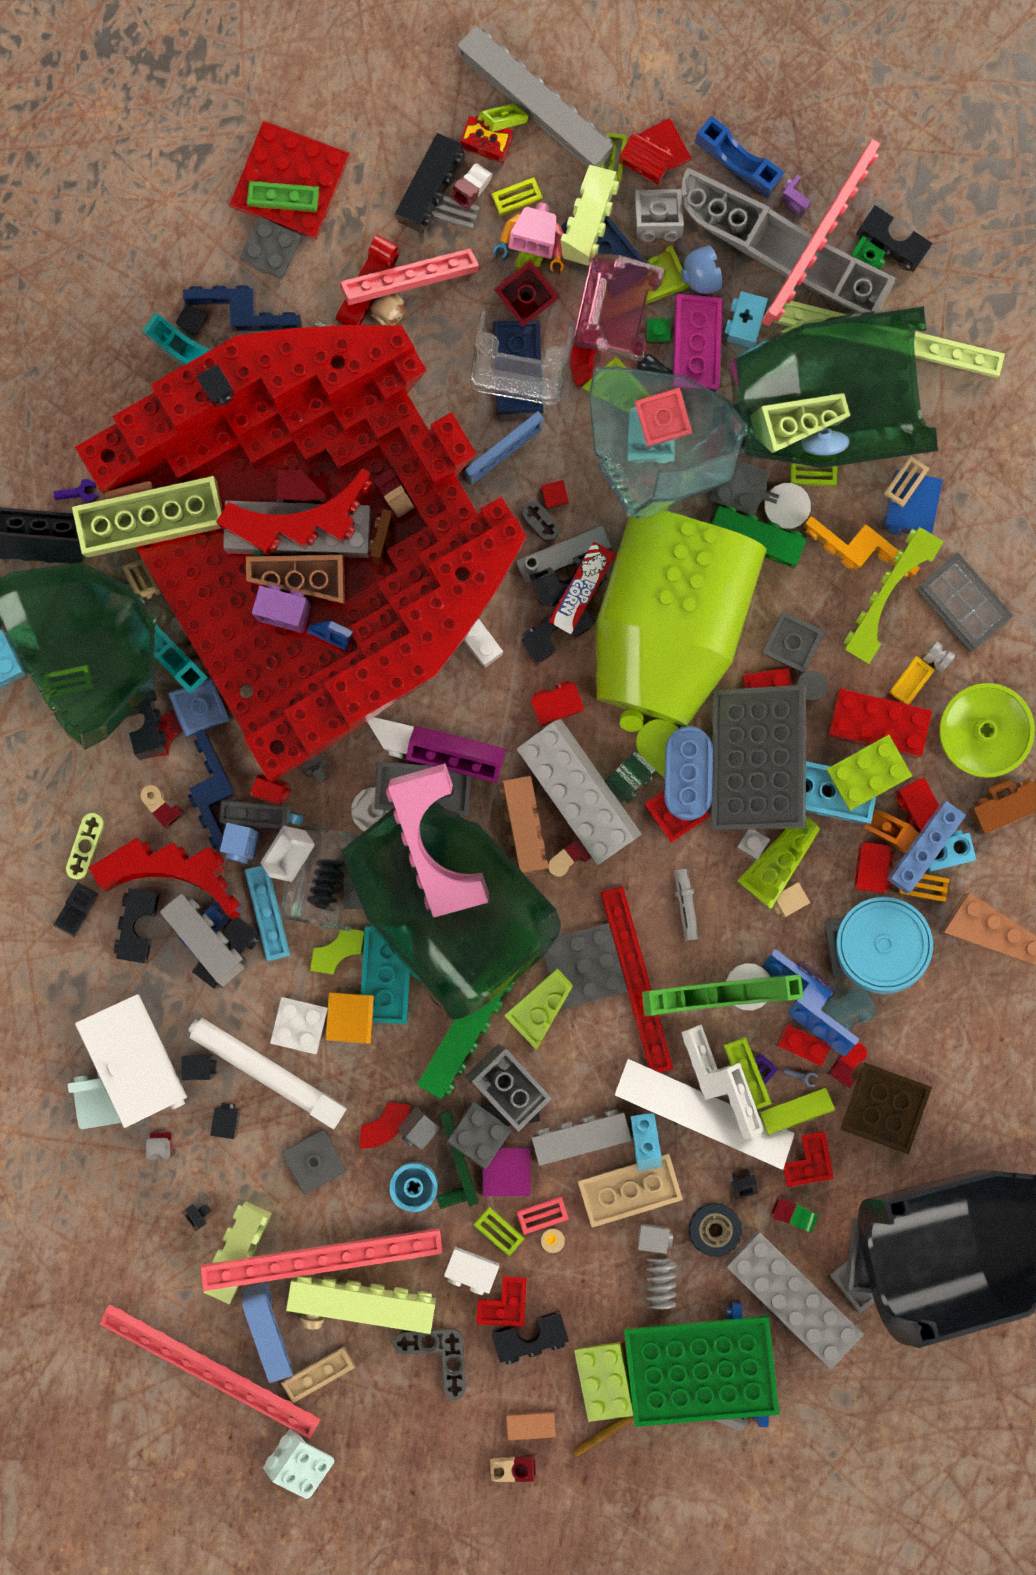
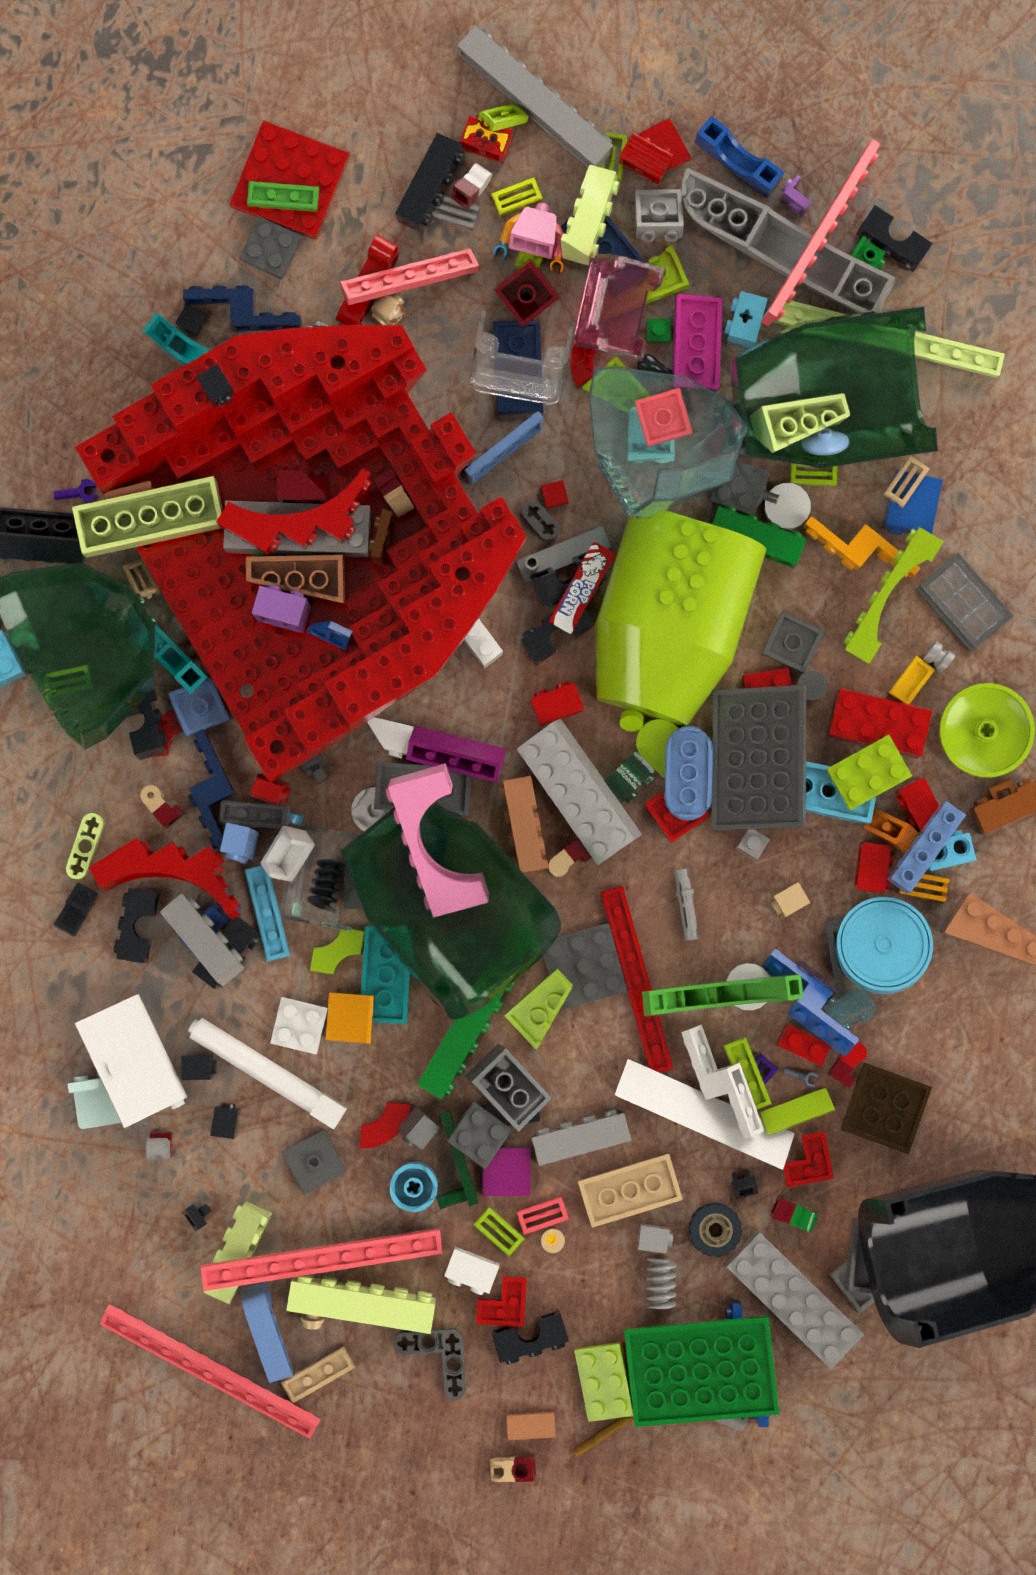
(297, 1465): light aqua bracket -> none
(646, 1142): medium azure brick -> none
(701, 271): medium blue cylinder -> none
(776, 865): lime wing -> none

